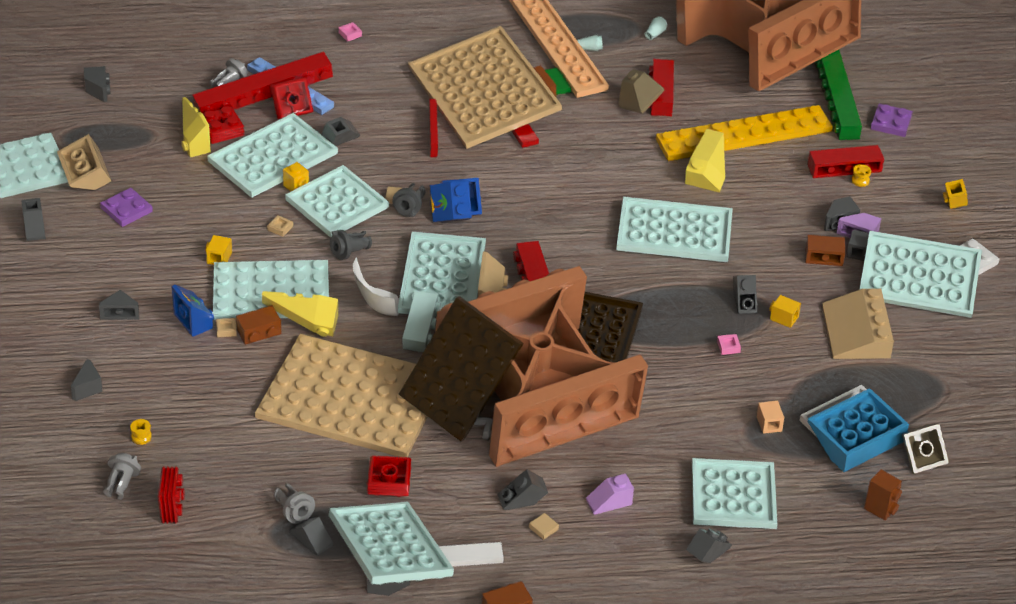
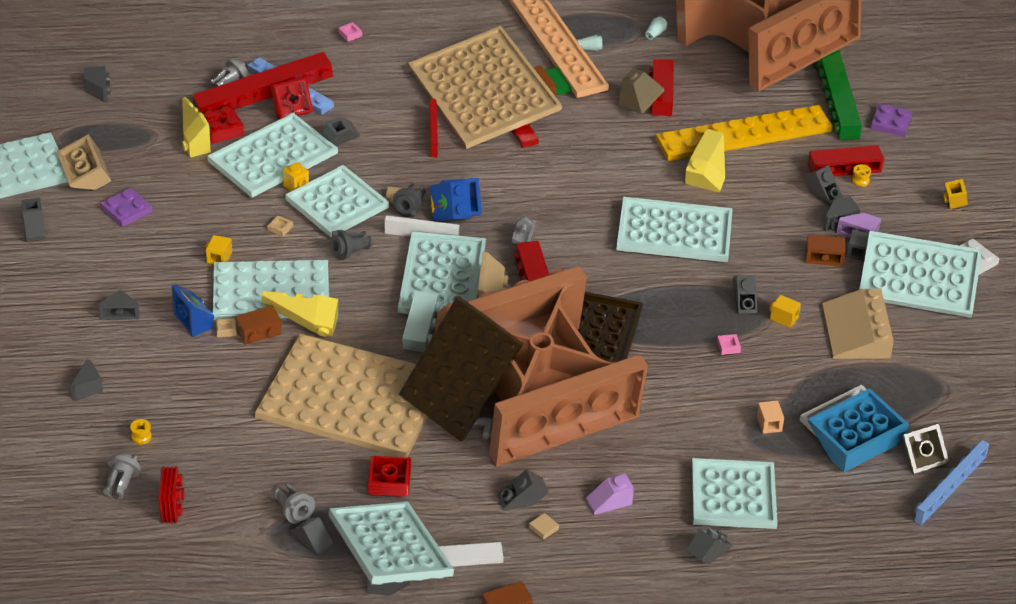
(375, 297): white piece -> none
(406, 226): none -> white tile
(523, 230): none -> light grey hips
(823, 185): none -> dark grey slope
(883, 495): dark orange brick -> none
(951, 482): none -> light blue plate

